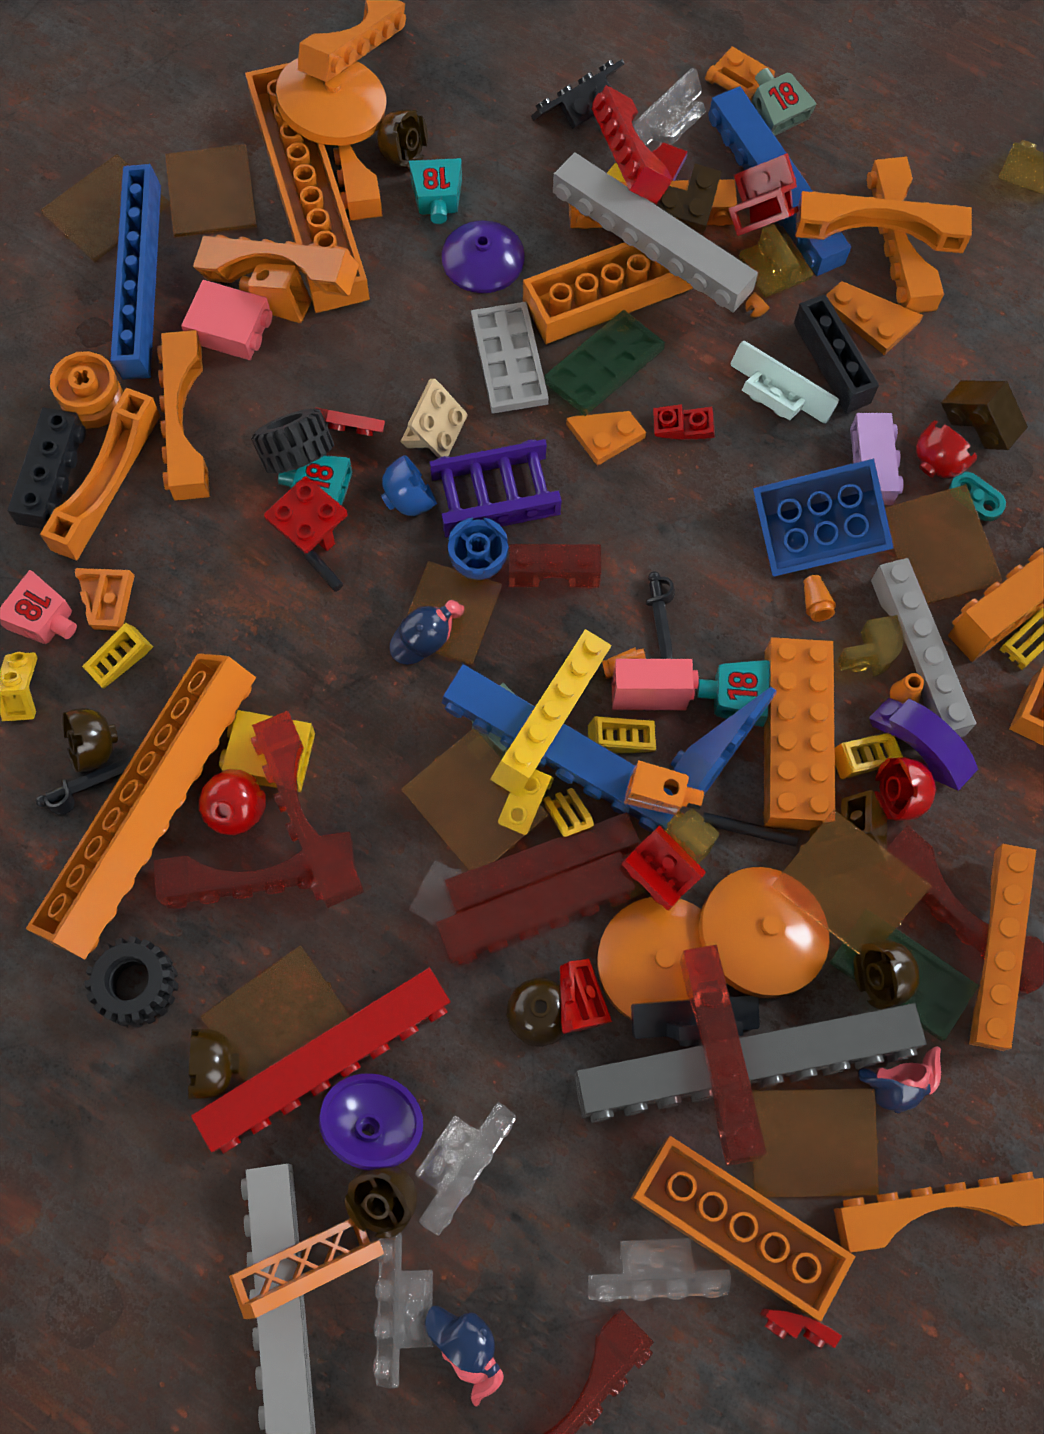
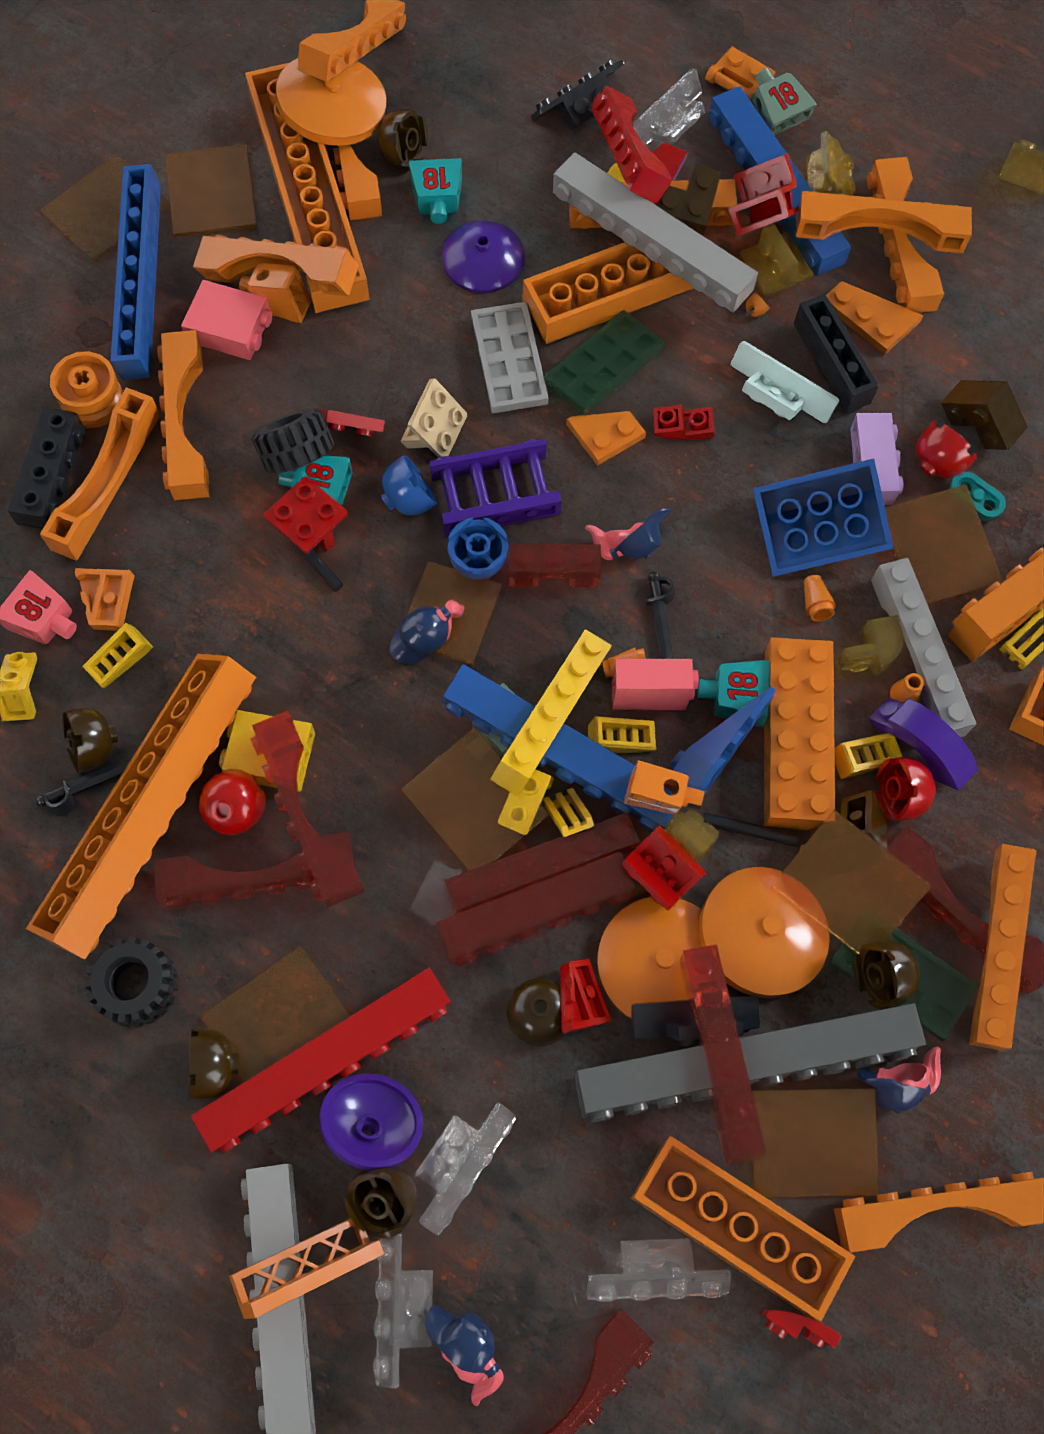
(633, 543): none -> dark blue hair
(830, 168): none -> clear yellow bracket

